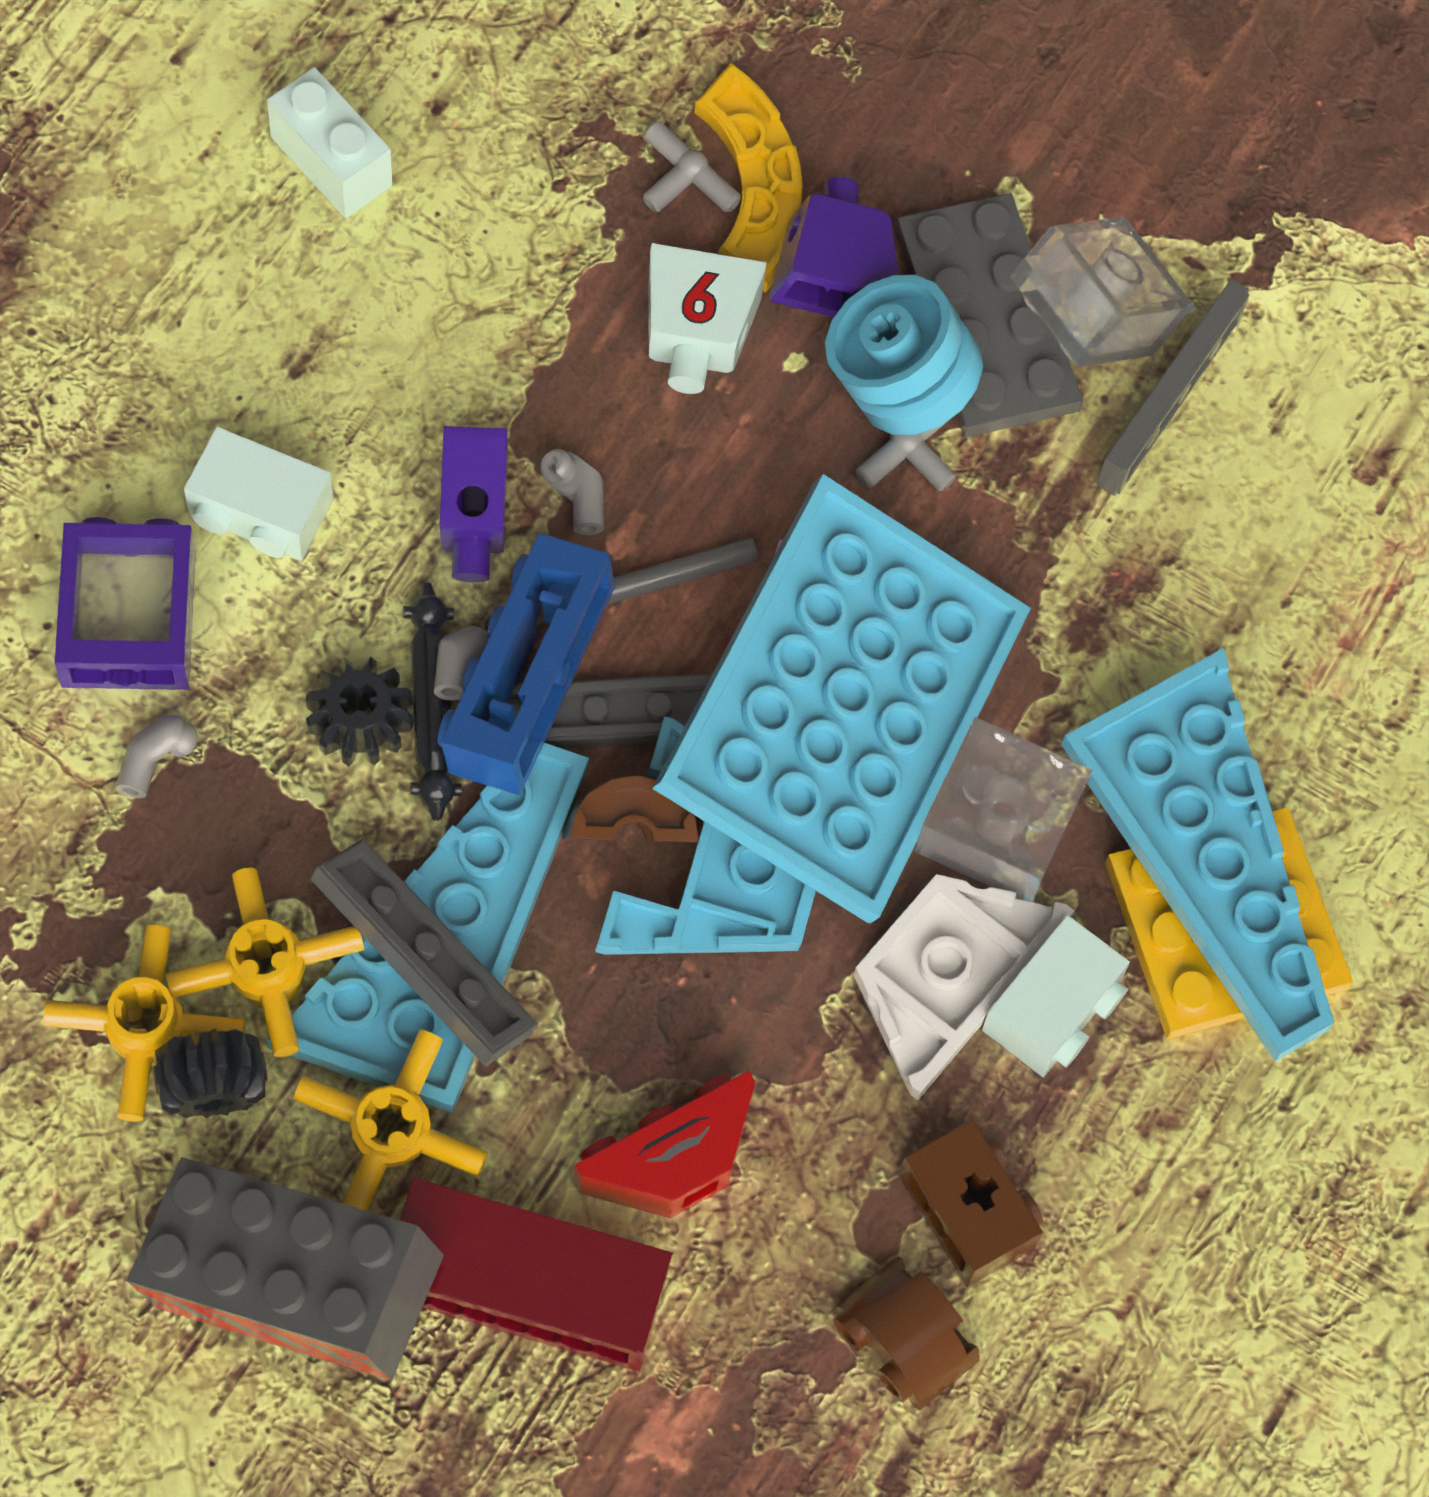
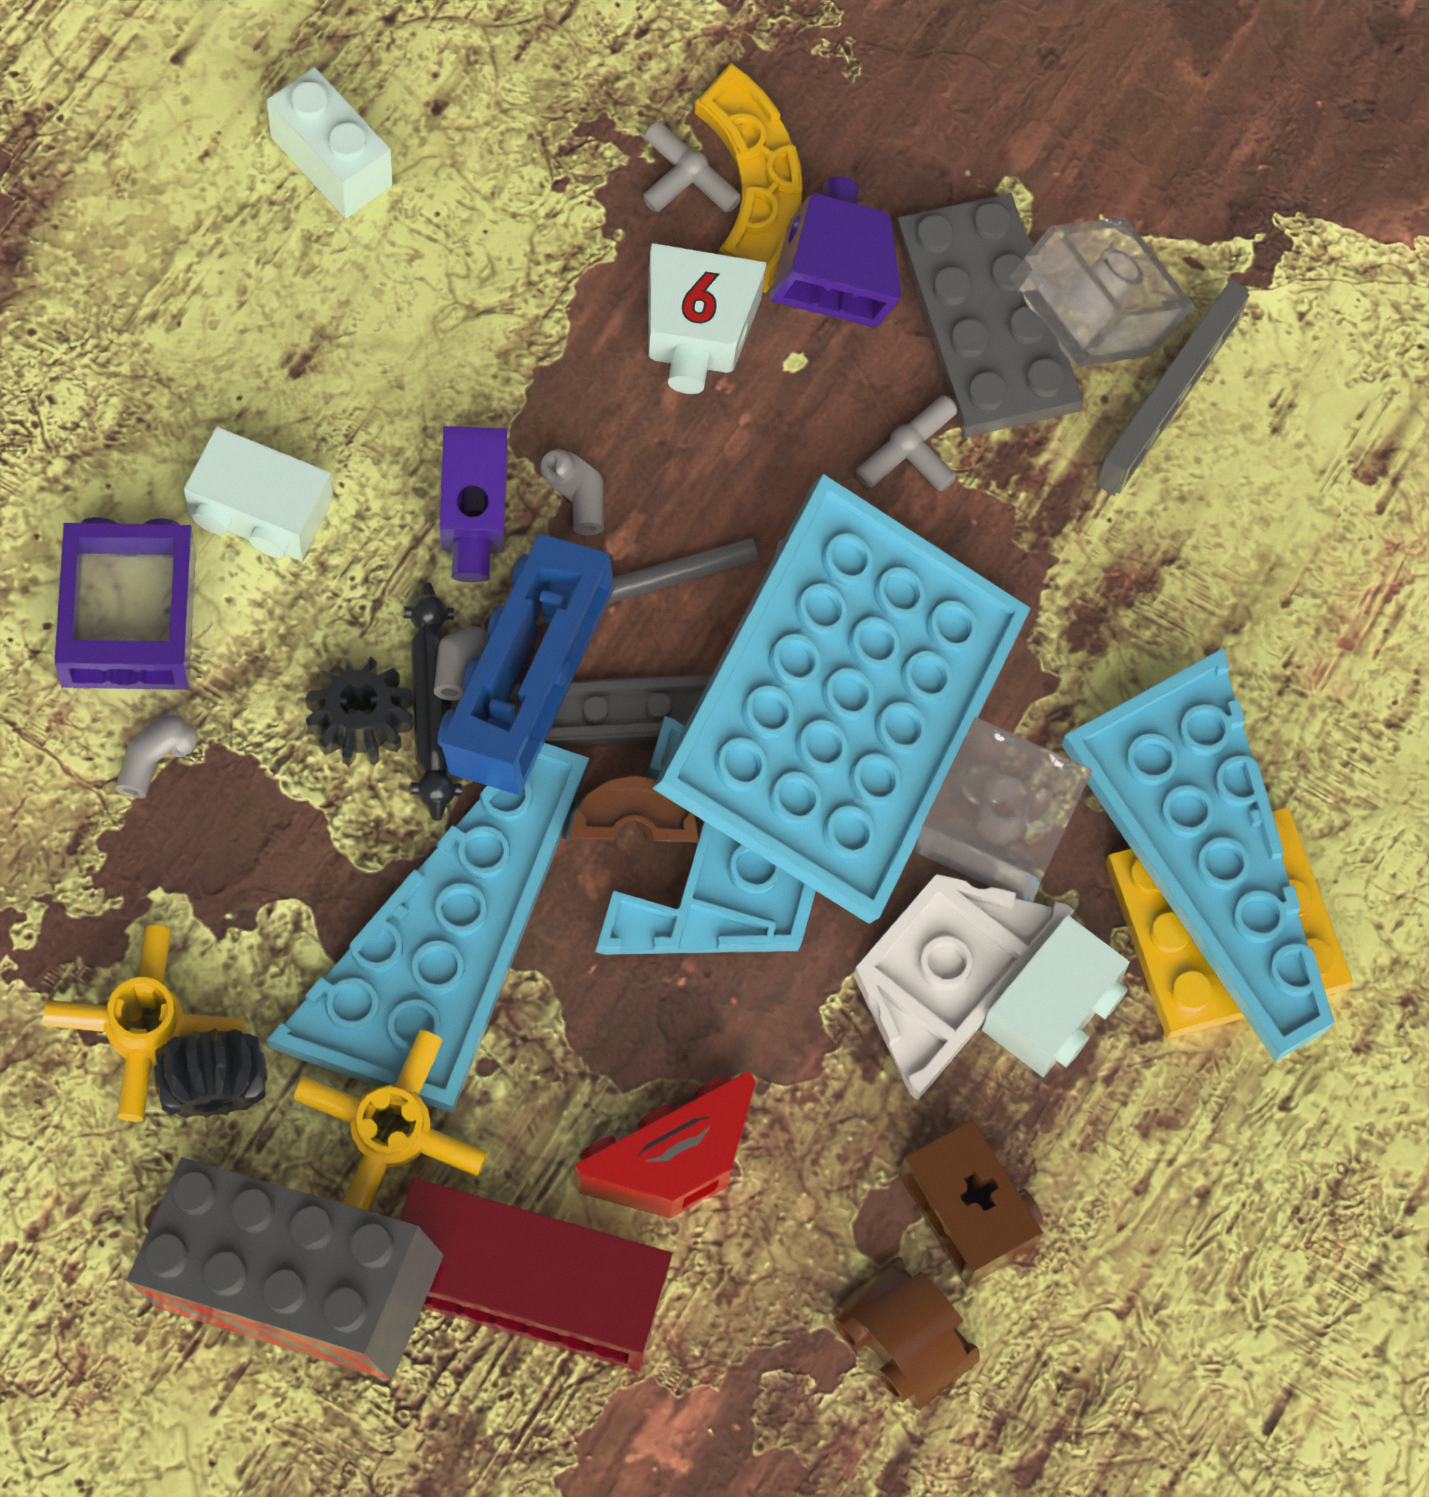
(259, 940): yellow bar -> none
(424, 952): dark grey tile -> none
(904, 354): medium azure wheel -> none

